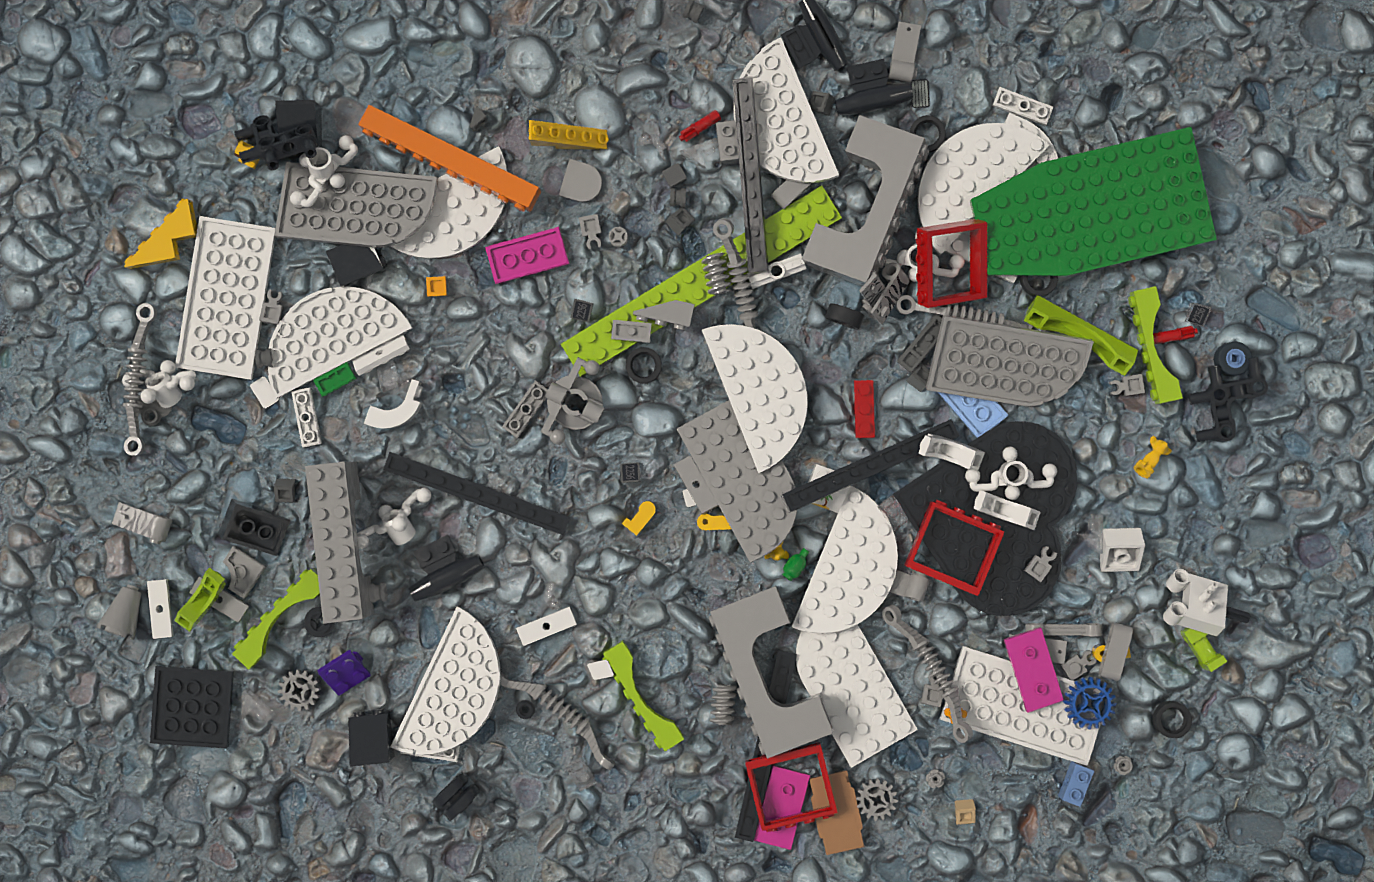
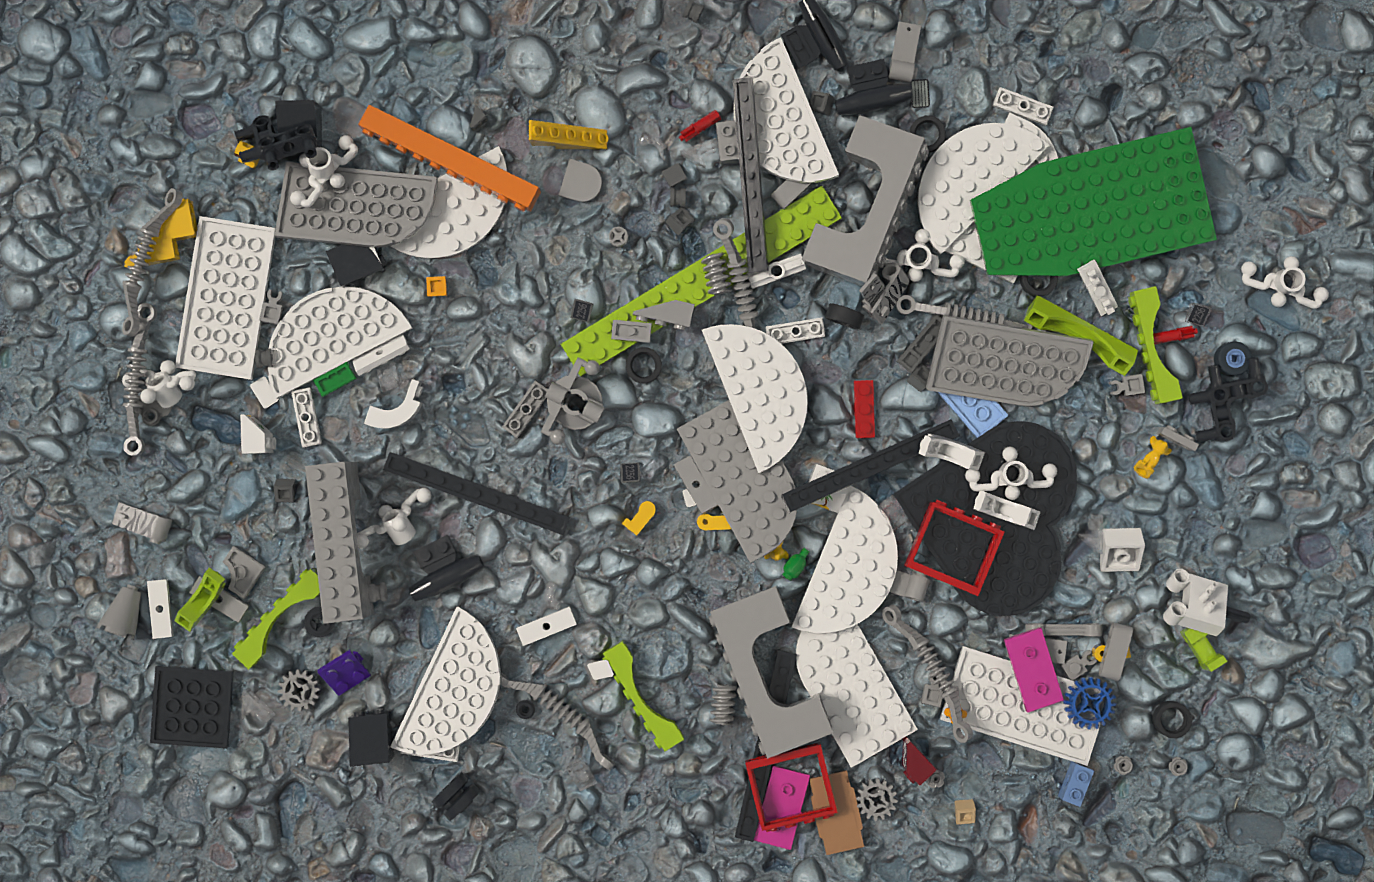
(151, 229): none -> light grey piece
(253, 527): black slope -> none
(255, 436): none -> white slope
(527, 255): dark pink plate -> none
(590, 227): light grey plate -> none
(807, 330): none -> white tile
(916, 765): none -> dark red slope
(978, 262): red window -> none
(1039, 566): light grey plate -> none
(1097, 288): none -> white plate
(1178, 771): none -> light grey plate
(1184, 441): none -> light grey plate
(1276, 282): none -> white wheel

